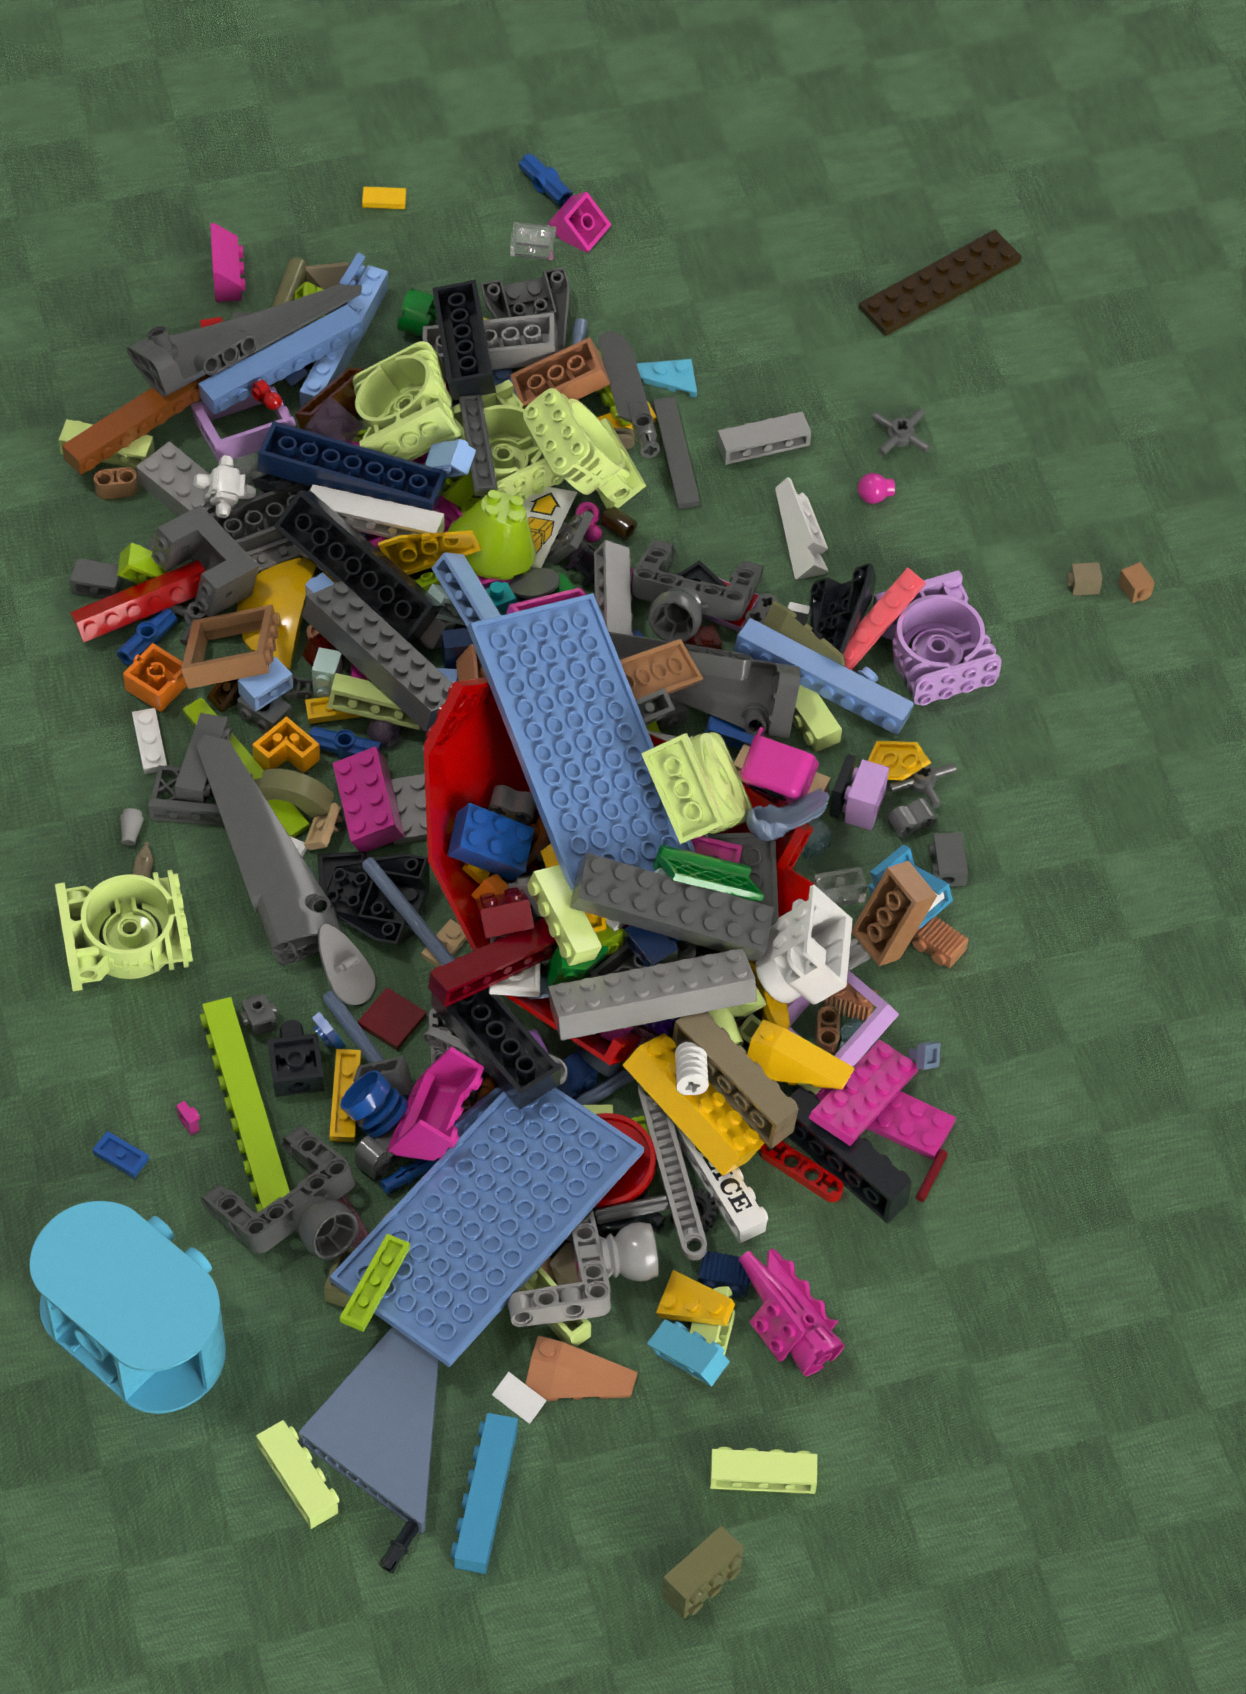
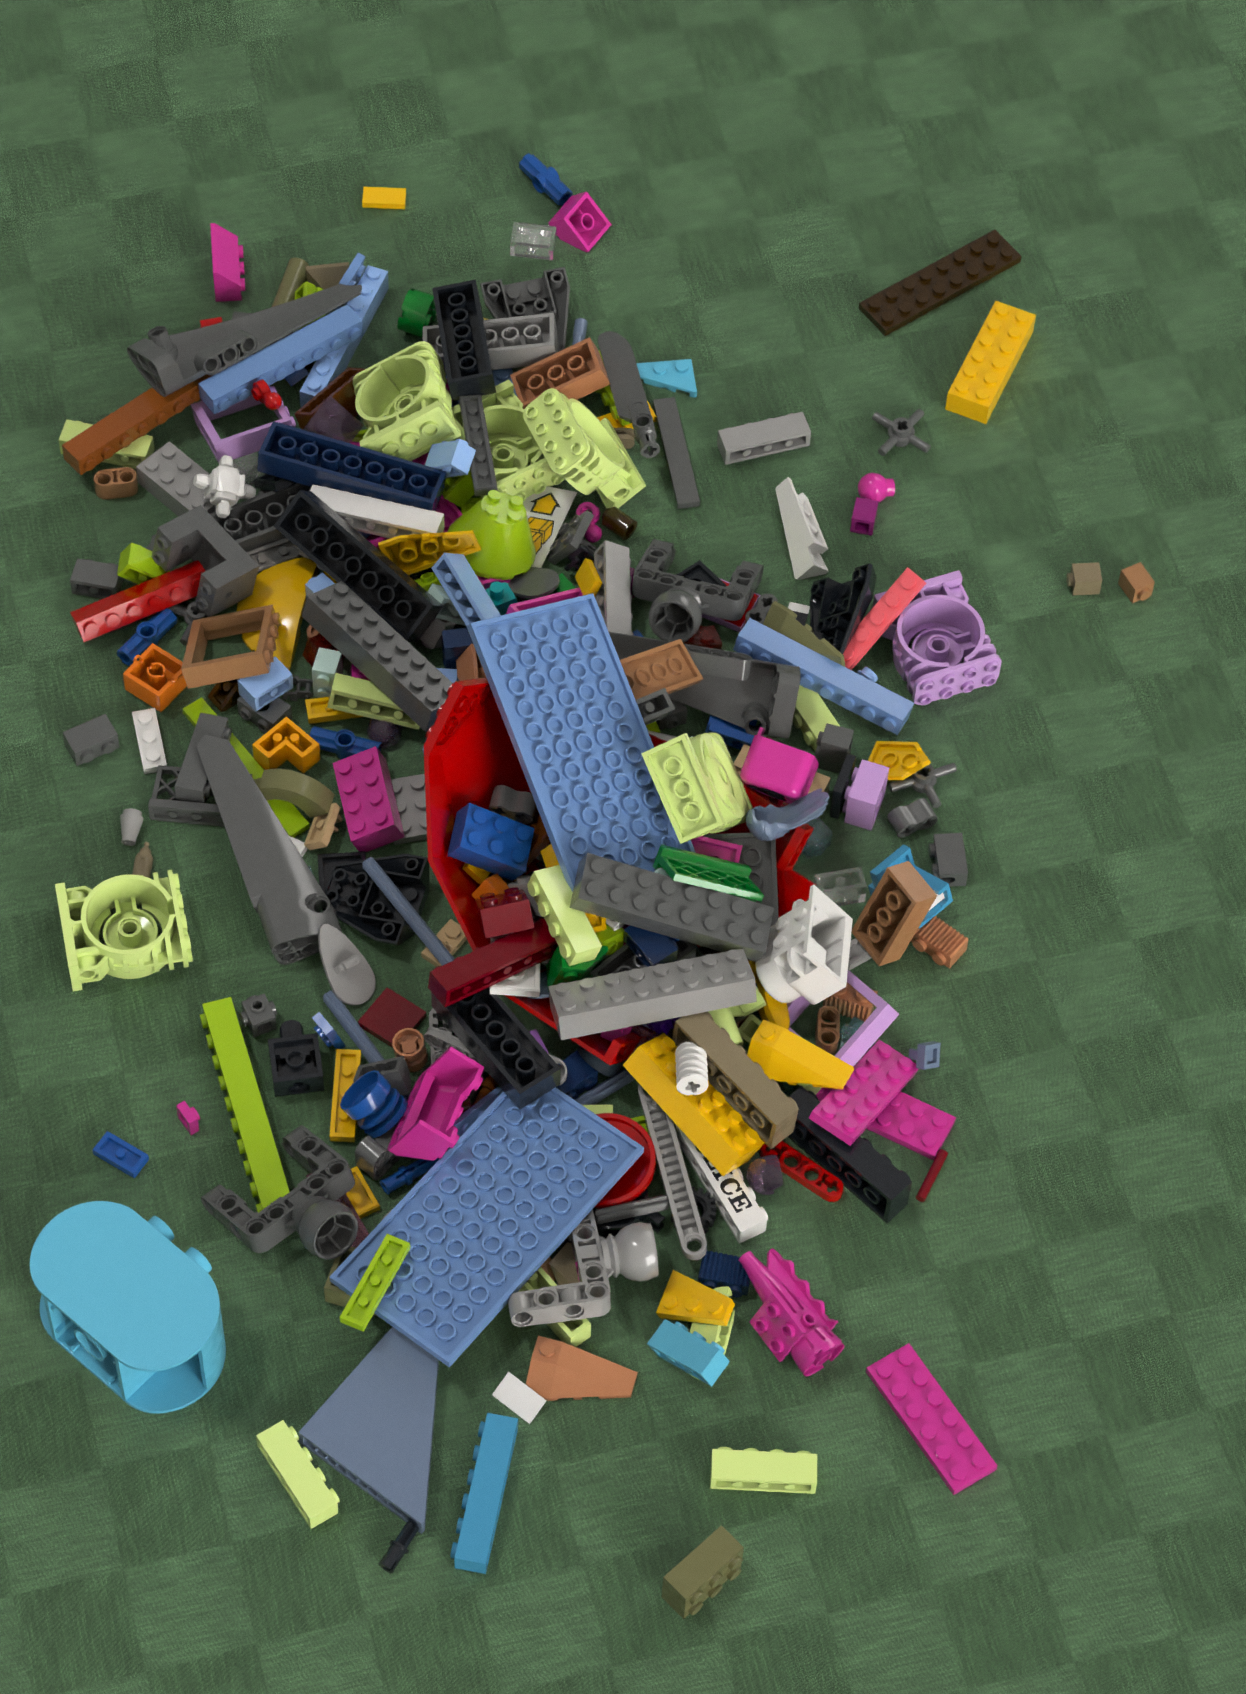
(91, 740): none -> dark grey brick
(362, 1196): none -> yellow tile
(411, 1045): none -> nougat wheel
(588, 578): none -> yellow tile
(765, 1174): none -> hair
(833, 747): none -> dark grey brick
(864, 516): none -> magenta brick
(931, 1419): none -> dark pink plate
(990, 362): none -> yellow brick

